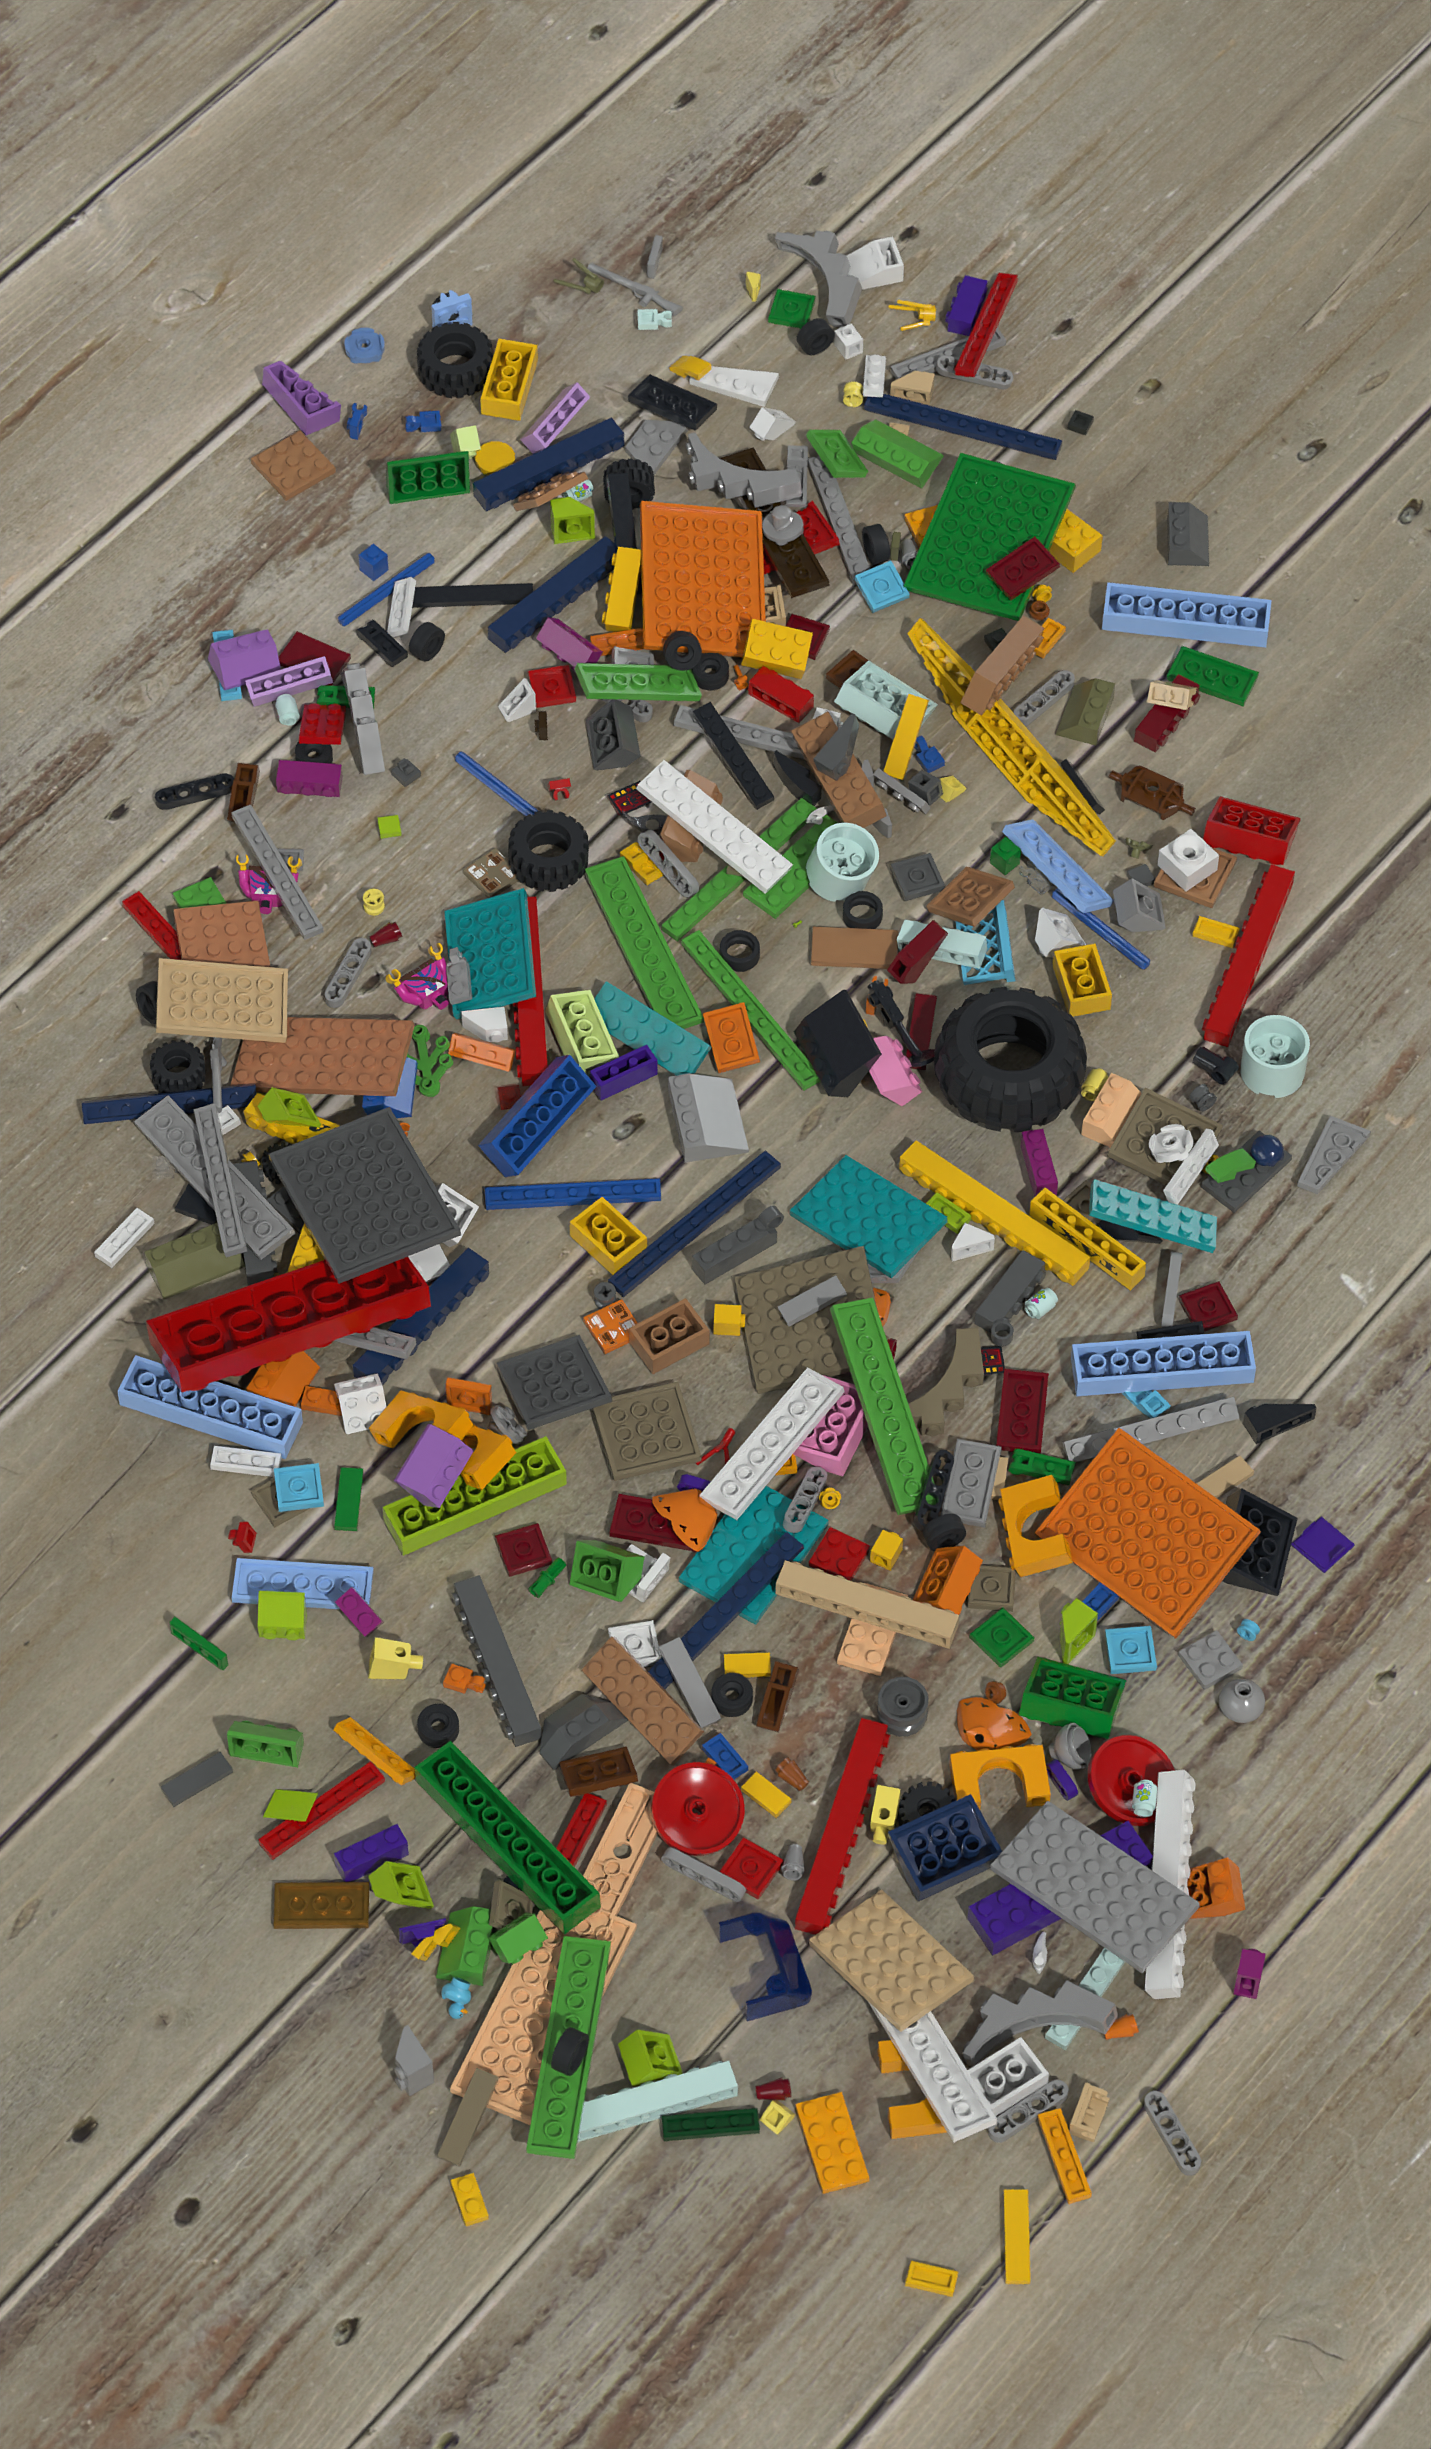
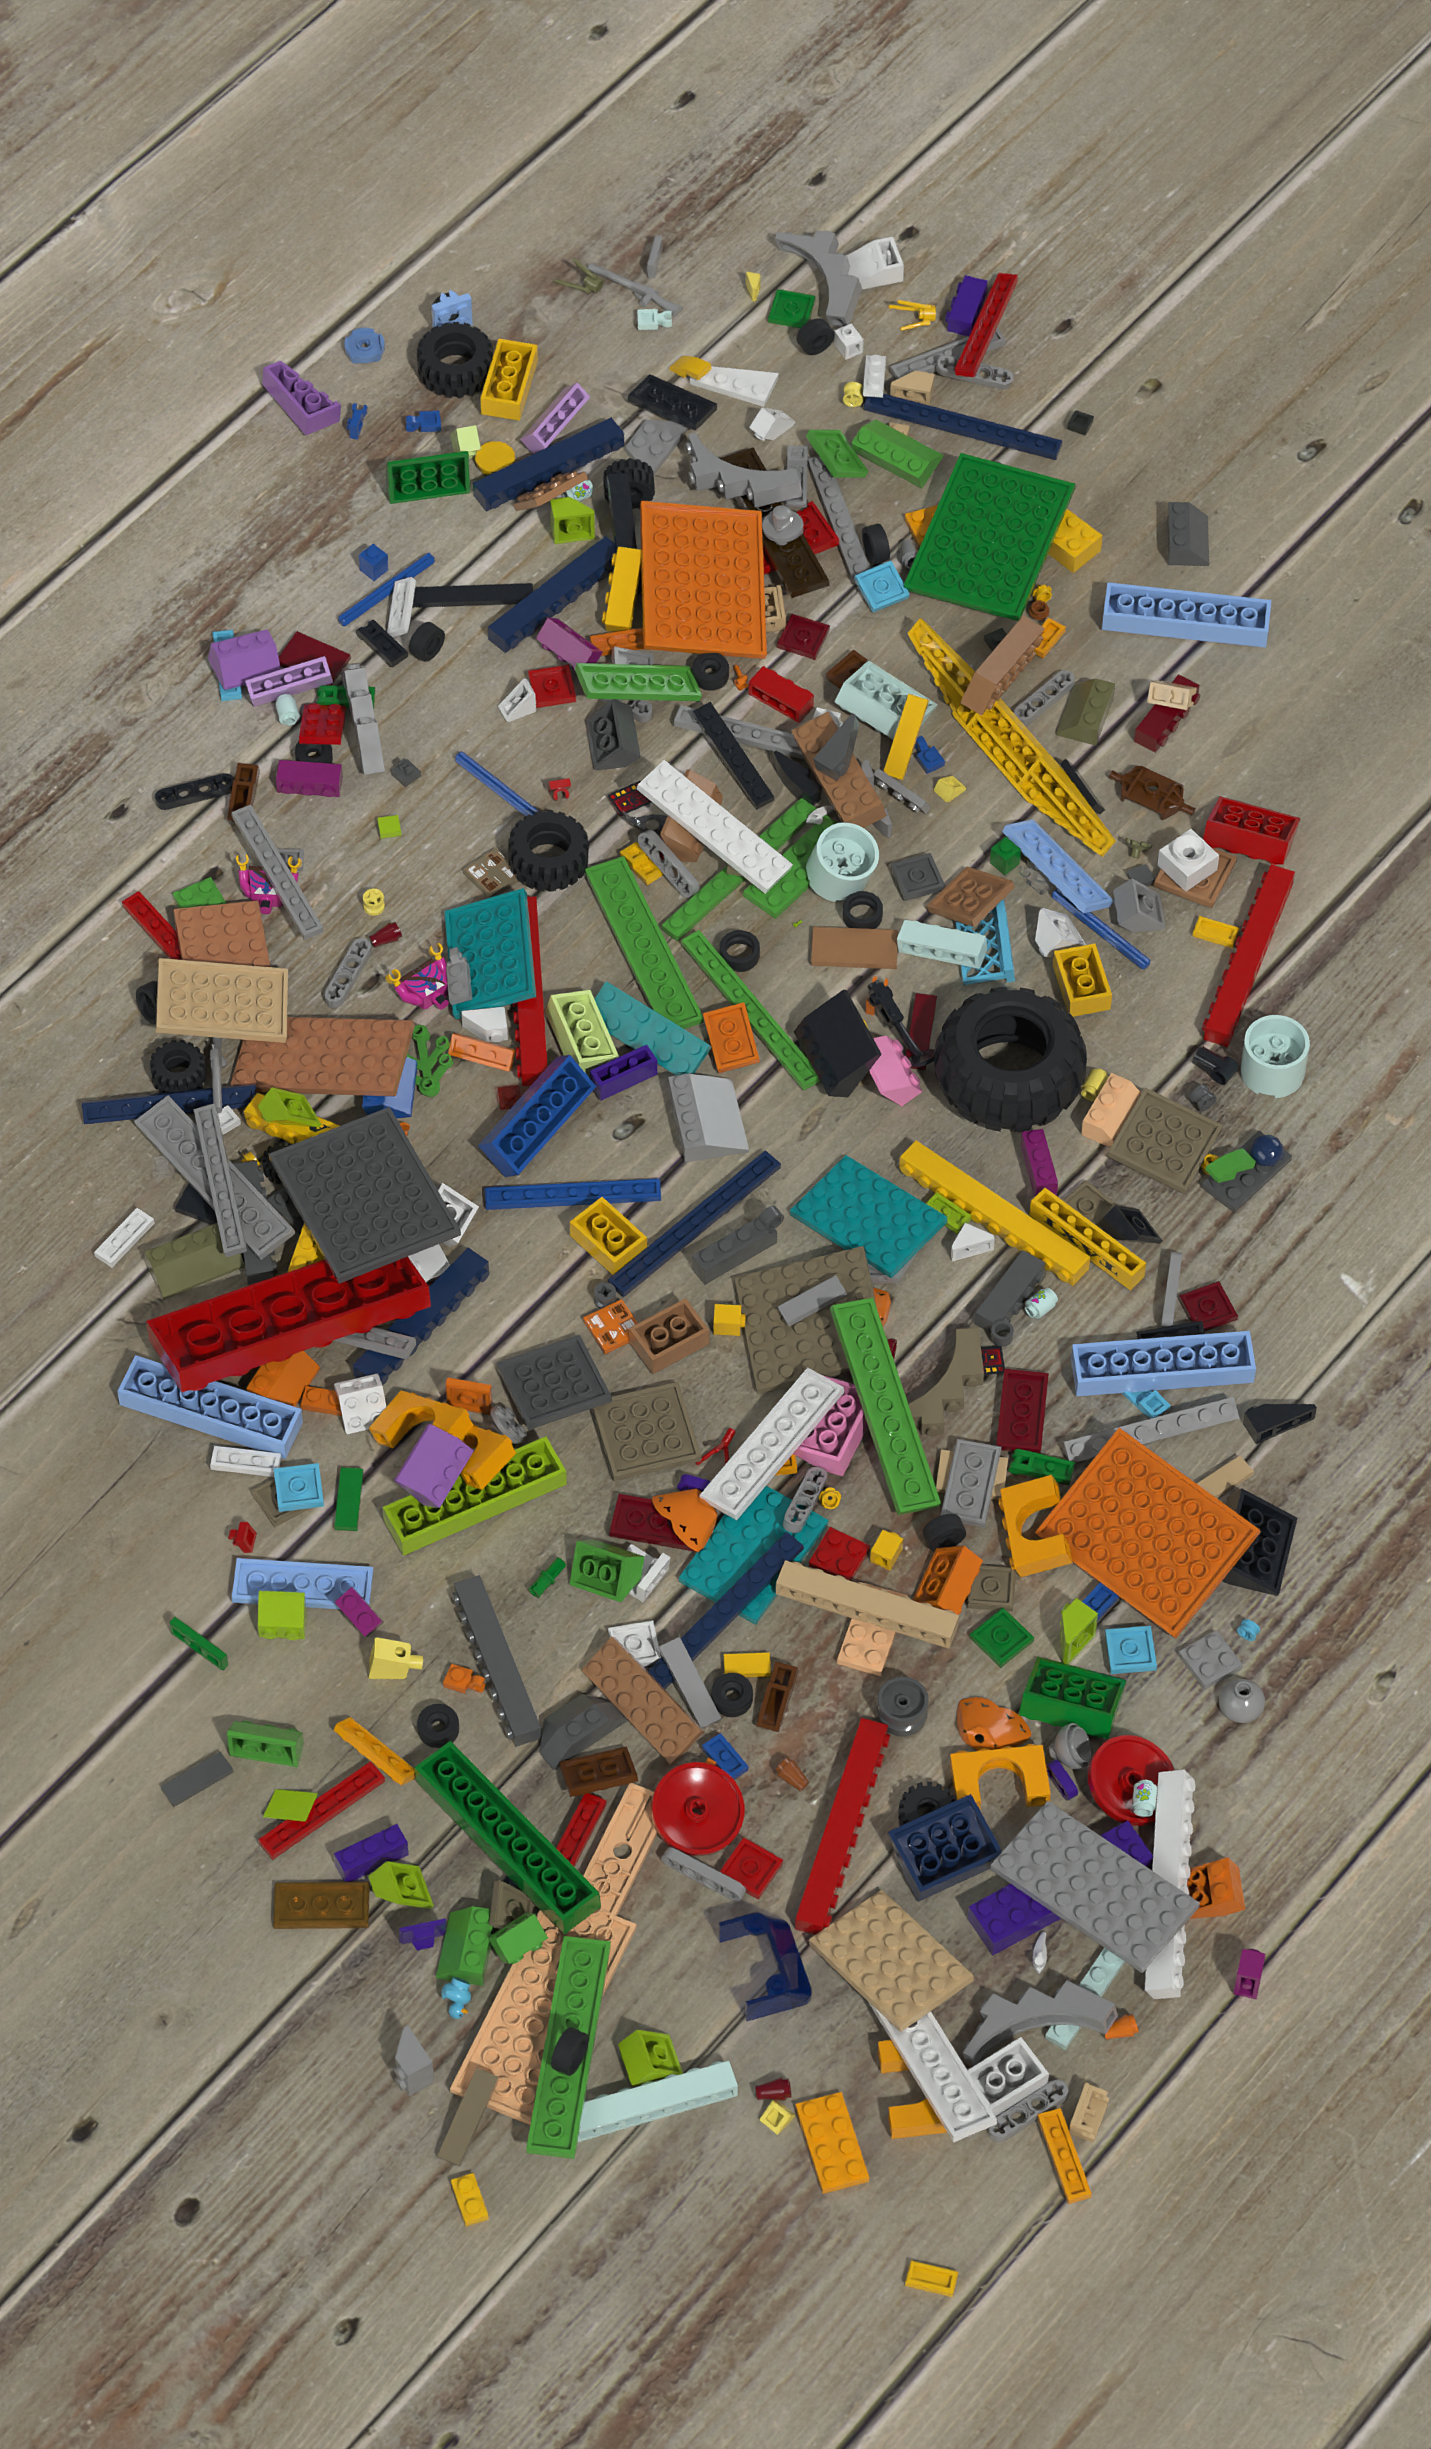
(293, 465): medium nougat plate -> none
(442, 1937): yellow slope -> none
(523, 1549): dark red tile -> none
(541, 725): dark brown plate -> none
(679, 639): black tyre -> none
(710, 2124): dark green tile -> none
(766, 1794): yellow tile -> none
(777, 648): yellow brick -> none
(793, 1863): light grey cone -> none
(885, 1807): light yellow torso -> none
(895, 546): olive tile -> none
(917, 954): dark red slope -> none
(926, 786): dark grey brick -> none
(931, 1489): black beam -> none
(995, 1692): dark orange plate -> none
(1016, 2236): yellow tile -> none
(1022, 568): dark red tile -> none
(1153, 1216): teal plate -> none
(1161, 1147): white plate -> none
(1169, 2134): light grey beam -> none
(1191, 1167): white tile -> none
(1214, 675): green tile -> none
(1322, 1544): dark purple piece -> none
(1331, 1152): light grey wing -> none

